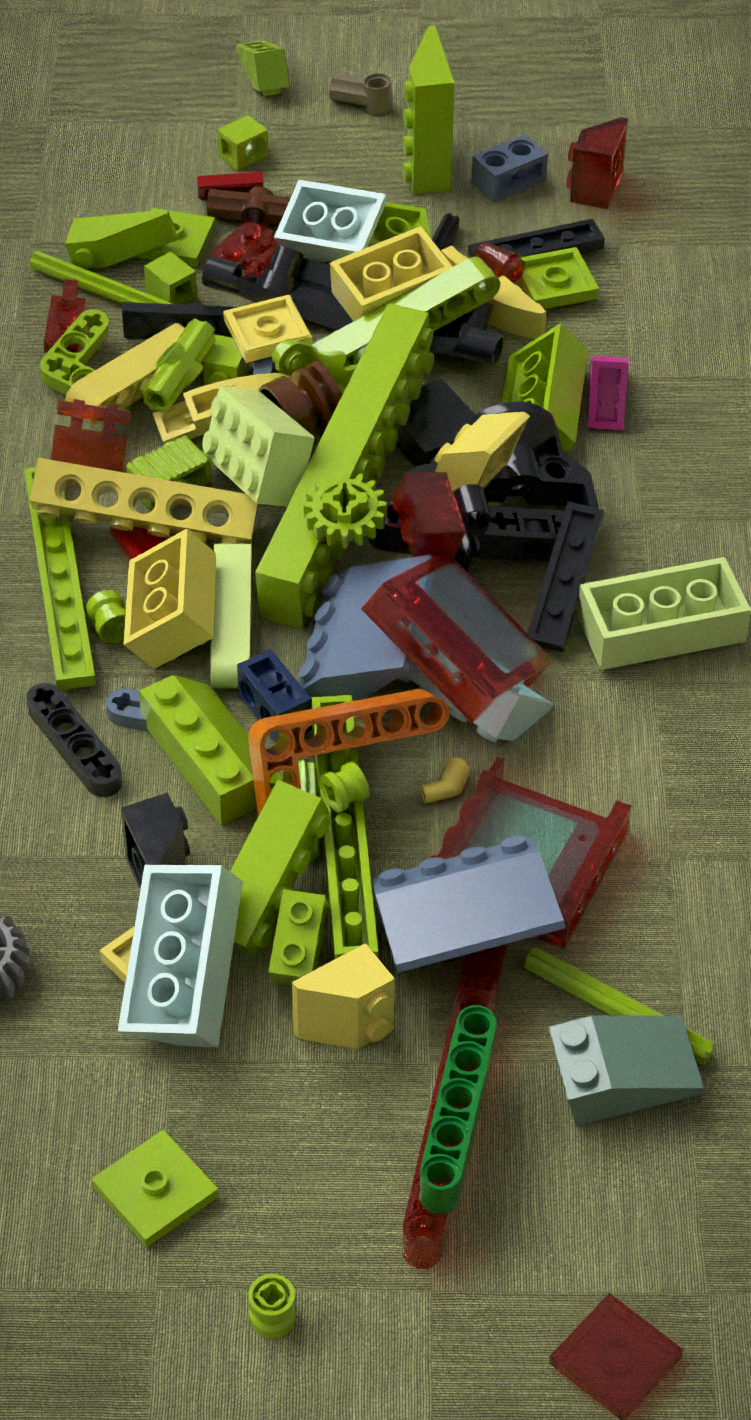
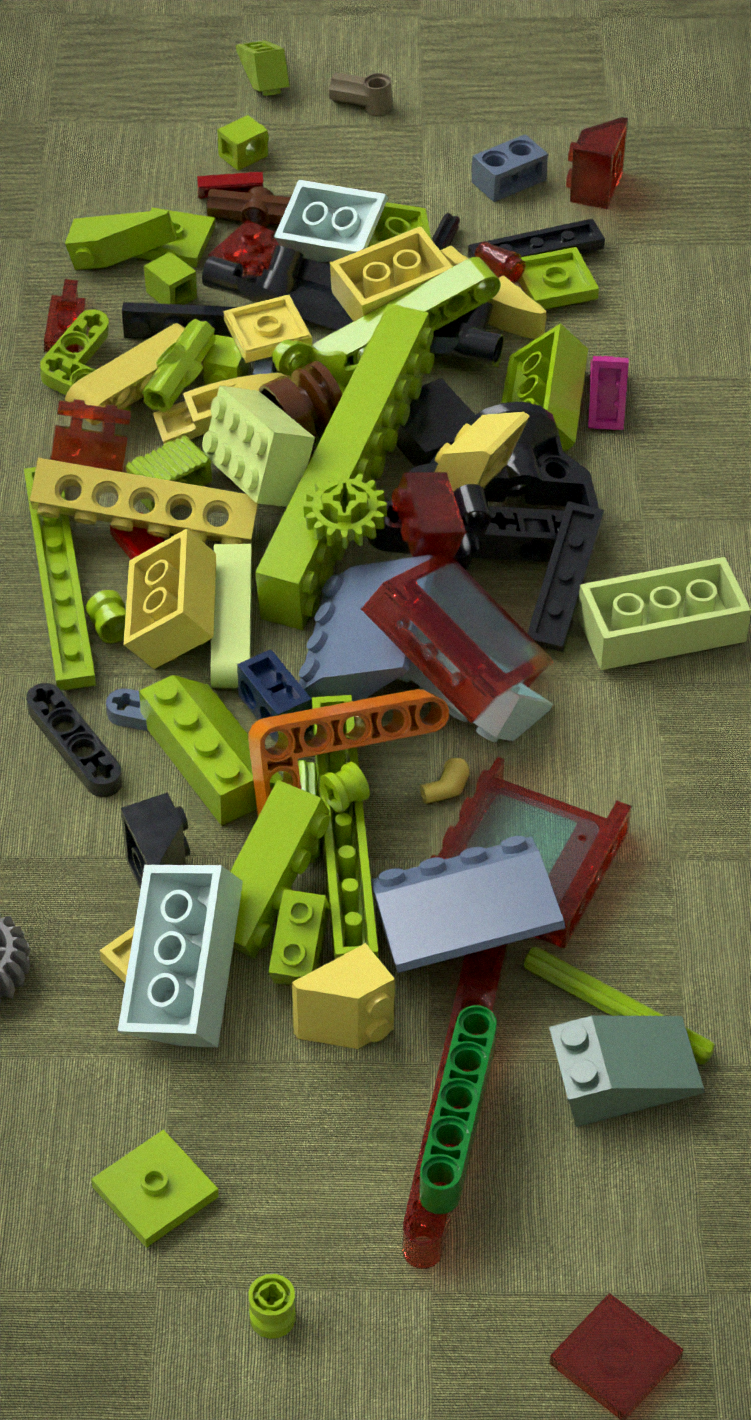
(89, 280): lime axle -> none
(428, 118): lime slope -> none

